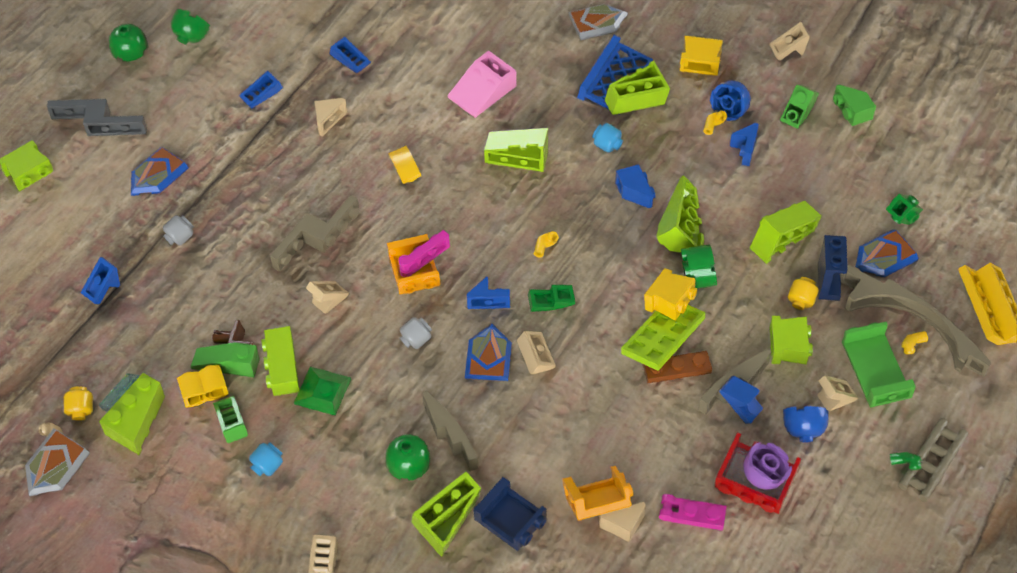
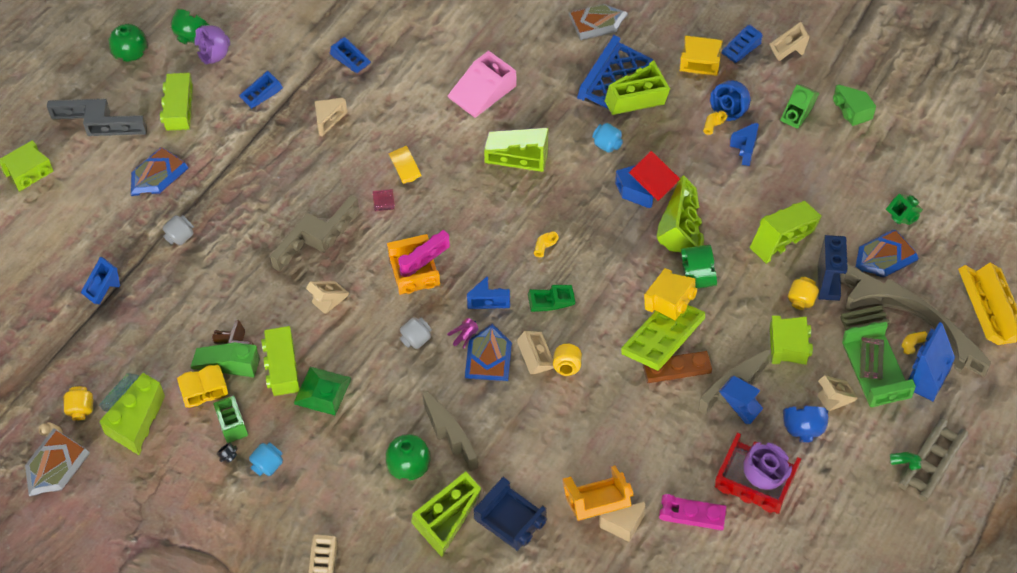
(177, 101): none -> lime brick
(212, 44): none -> medium lavender cylinder
(227, 452): none -> black plate
(383, 200): none -> clear pink tile
(468, 328): none -> flat silver piece
(567, 359): none -> yellow head
(655, 176): none -> red slope
(748, 34): none -> blue slope
(864, 316): none -> olive tile
(870, 375): none -> tile
(932, 363): none -> blue slope

